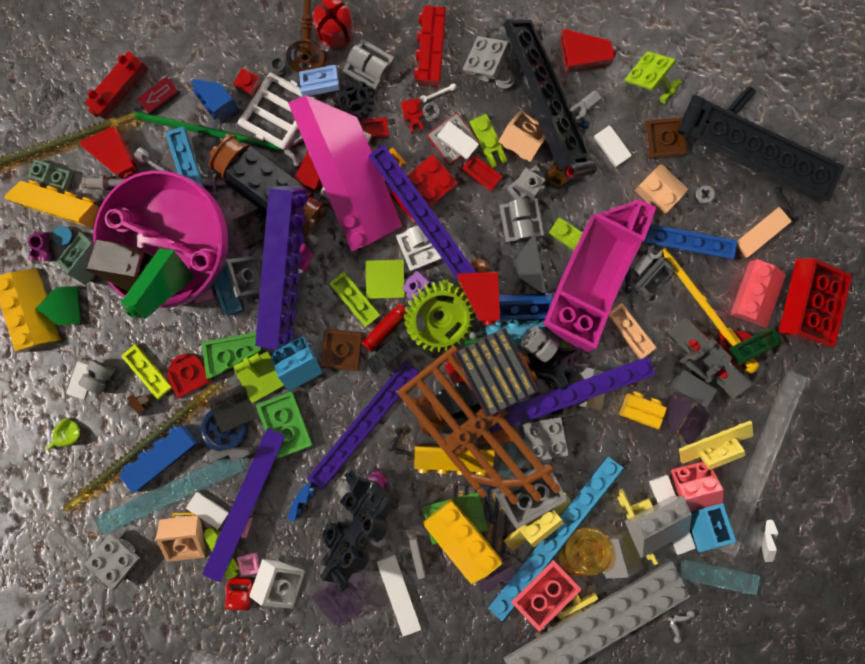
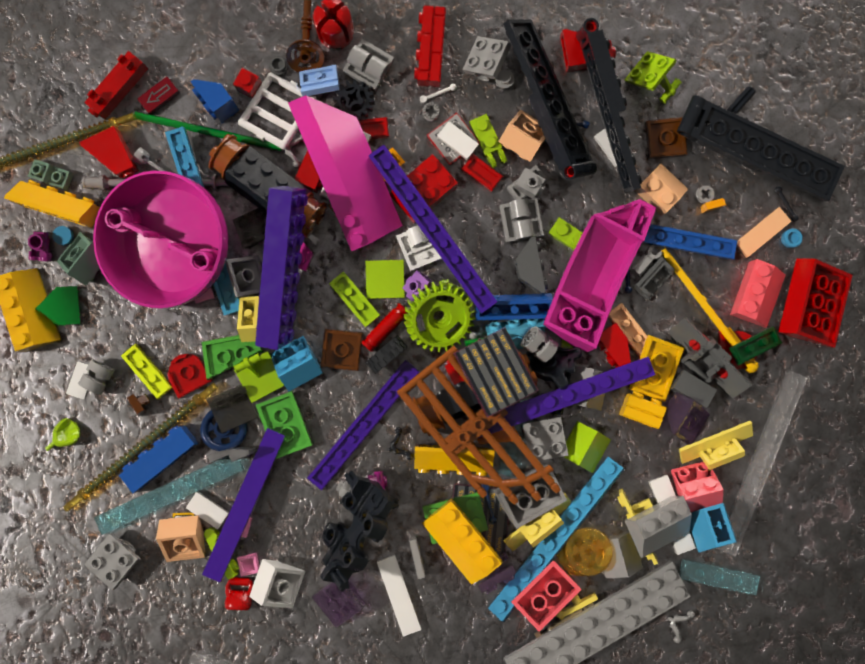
(118, 263): slope -> none
(156, 284): green slope -> none
(248, 318): none -> light yellow brick
(302, 497): blue slope -> none
(412, 112): red plate -> none
(480, 265): dark orange piece -> none
(483, 295): red slope -> none
(555, 176): reddish brown tile -> none
(586, 103): light grey bar -> none
(586, 446): none -> lime slope
(609, 99): none -> black hinge
(615, 346): none -> red slope
(665, 361): none -> yellow tile
(713, 205): none -> light orange tile
(769, 538): white slope -> none
(791, 238): none -> dark azure tile

